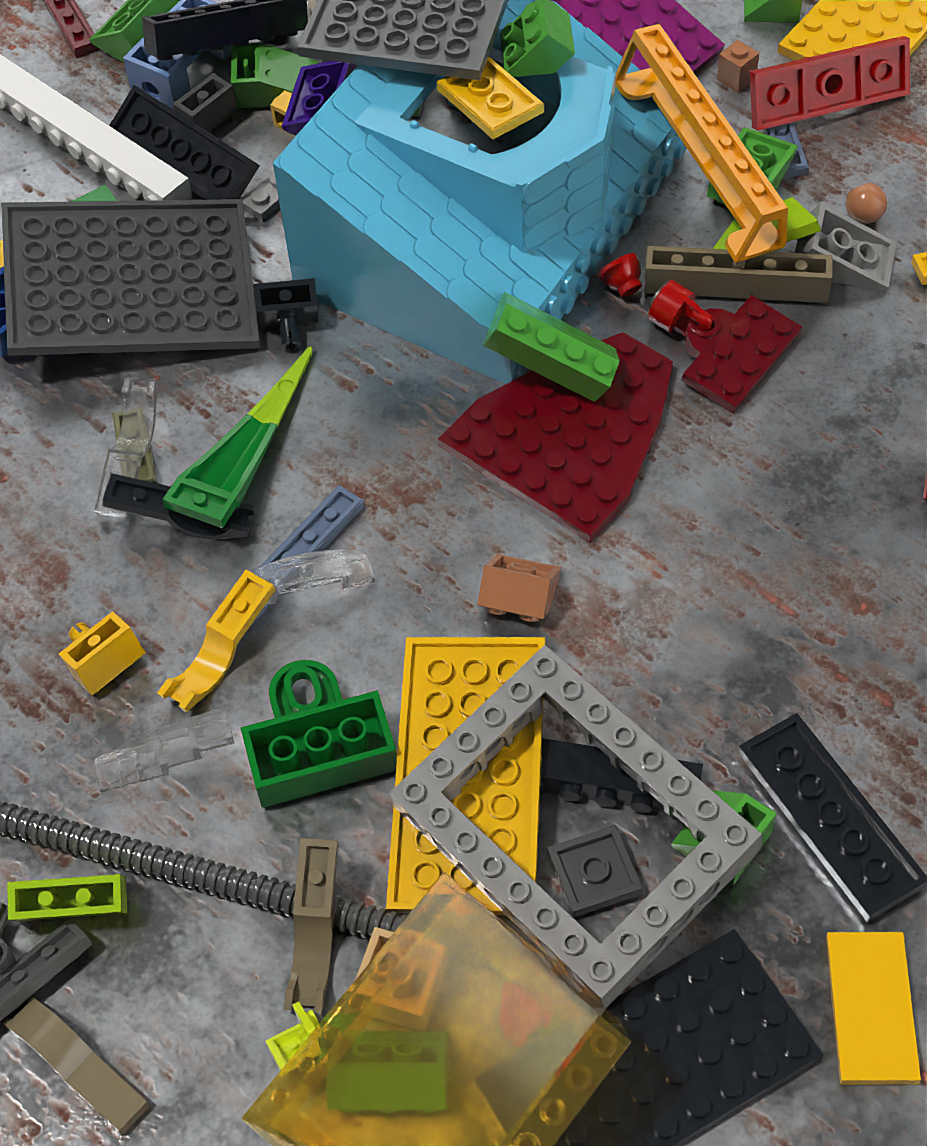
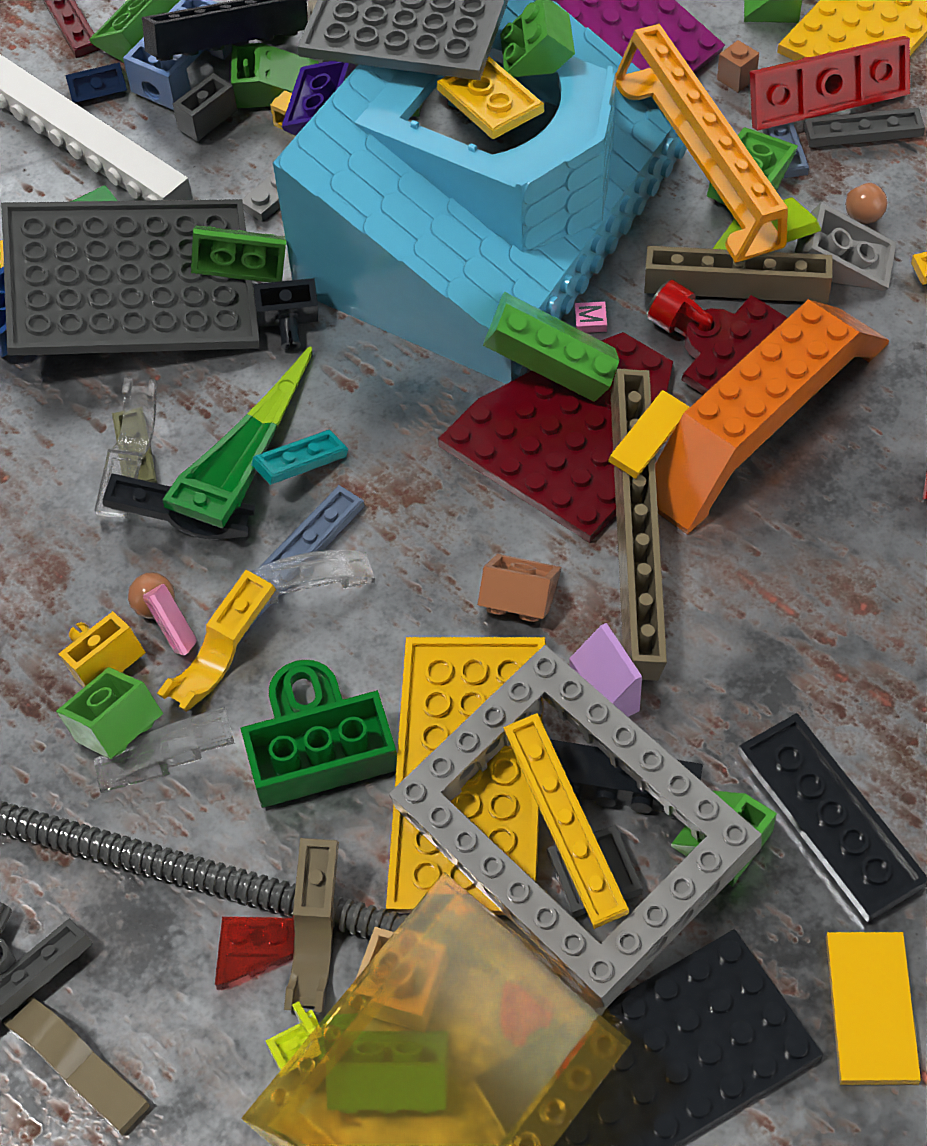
(67, 898): lime brick -> none
(96, 82): none -> dark blue panel
(110, 712): none -> bright green brick
(141, 586): none -> nougat piece
(170, 619): none -> bright pink slope
(209, 163): black plate -> none
(238, 254): none -> bright green slope
(252, 946): none -> clear red wing
(299, 456): none -> teal tile
(566, 821): none -> yellow tile
(591, 317): none -> bright pink tile
(609, 670): none -> lavender slope
(622, 275): red piece -> none
(638, 535): none -> dark tan brick
(648, 434): none -> yellow tile
(753, 405): none -> orange slope
(864, 127): none -> dark grey plate

